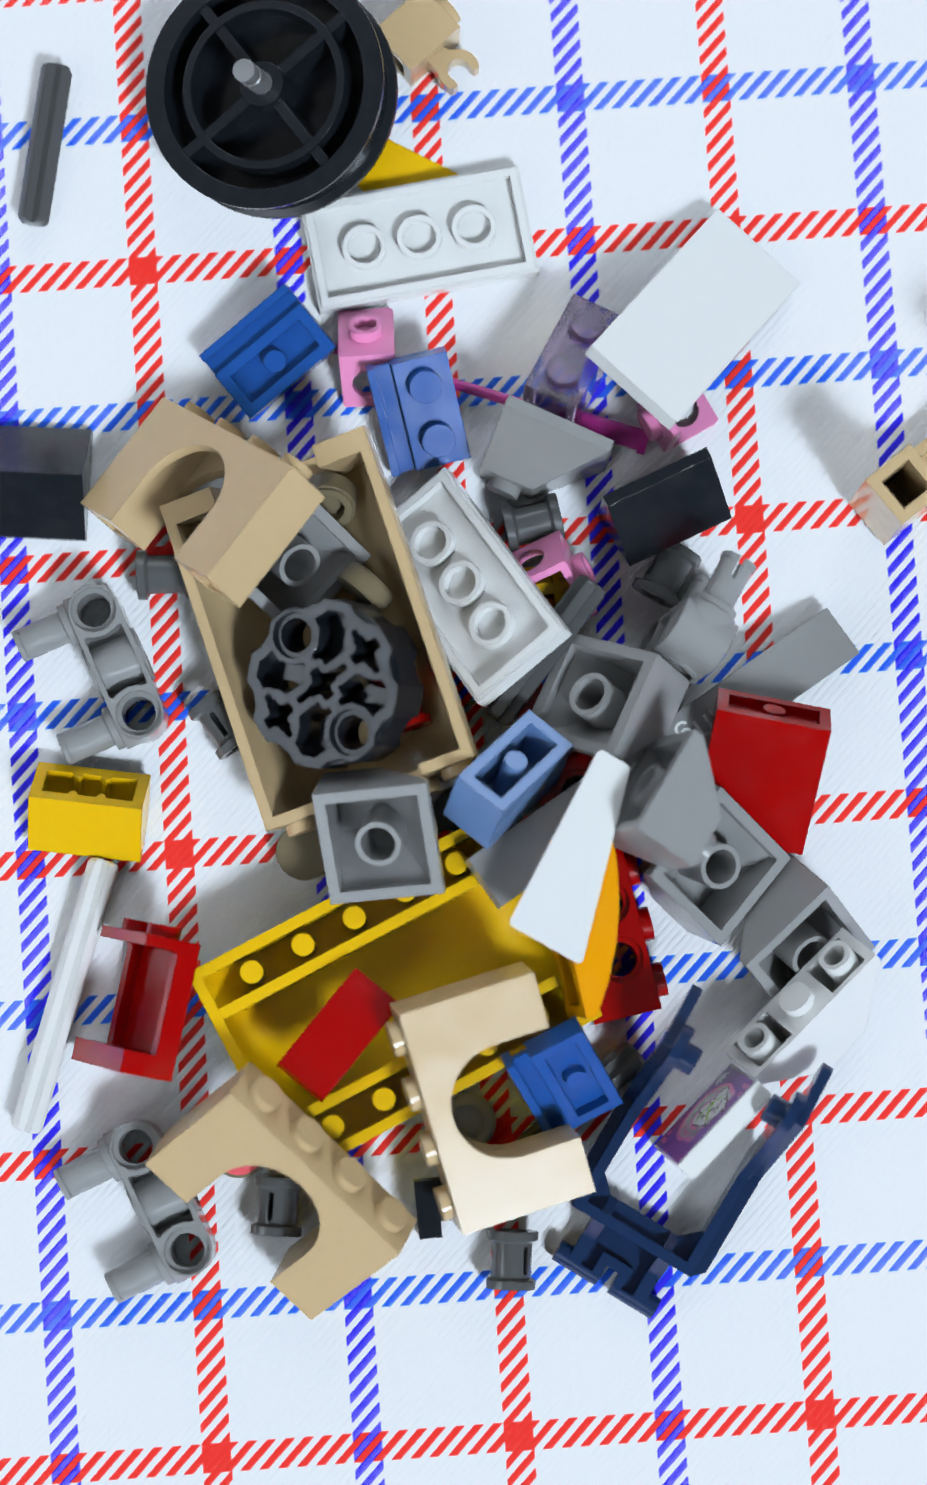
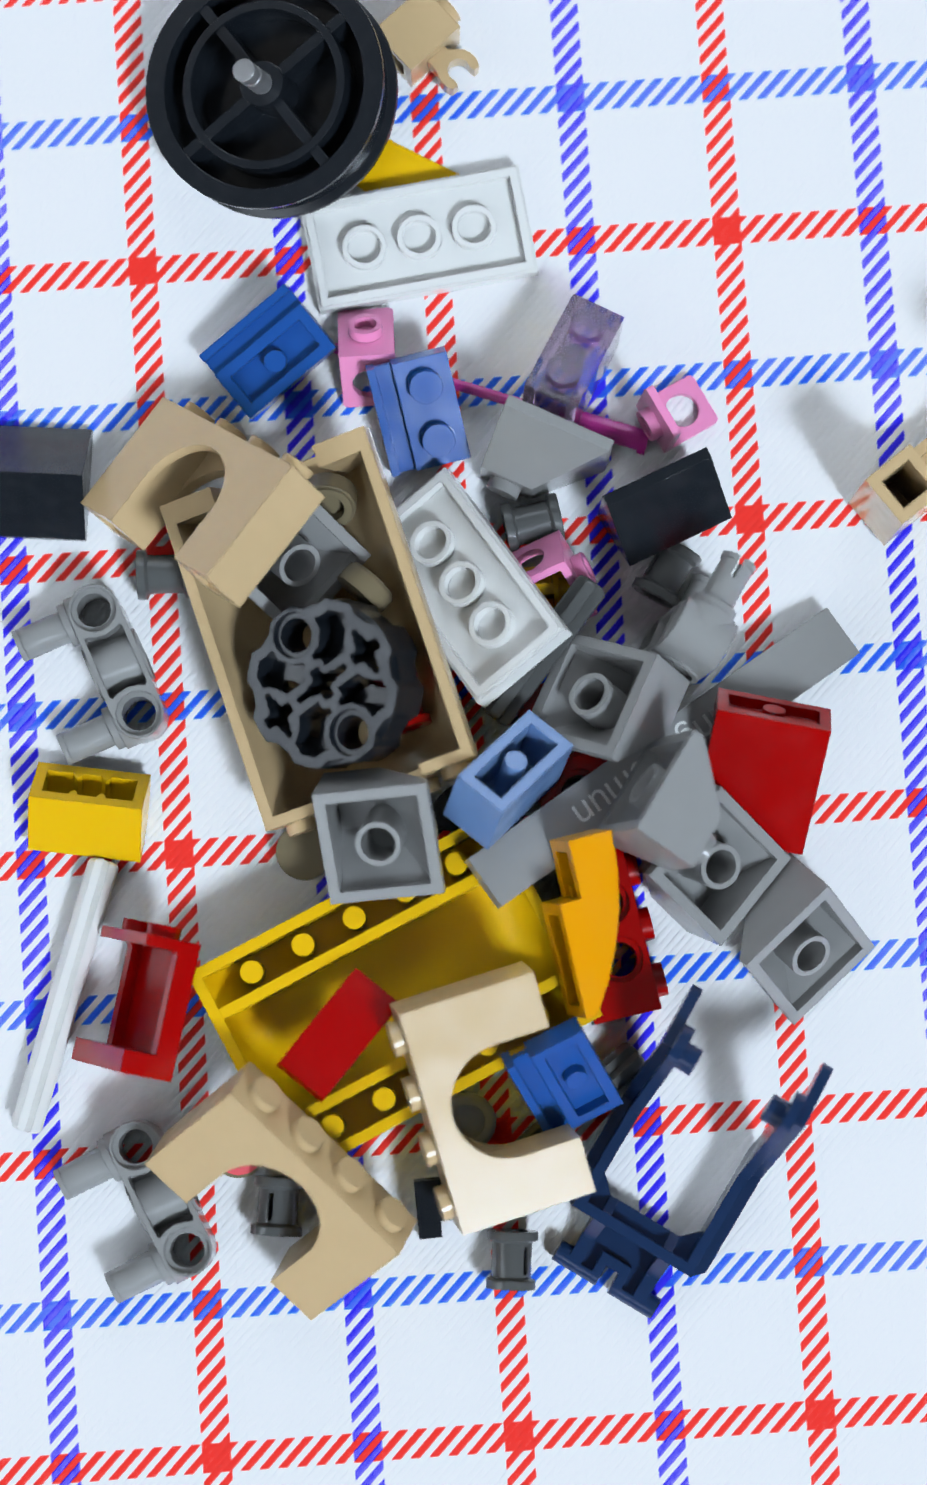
(44, 144): dark grey axle -> none
(215, 720): dark grey bush -> none
(568, 880): white sticker -> none
(692, 319): white tile -> none
(713, 1121): tile -> none
(812, 1015): white slope -> none

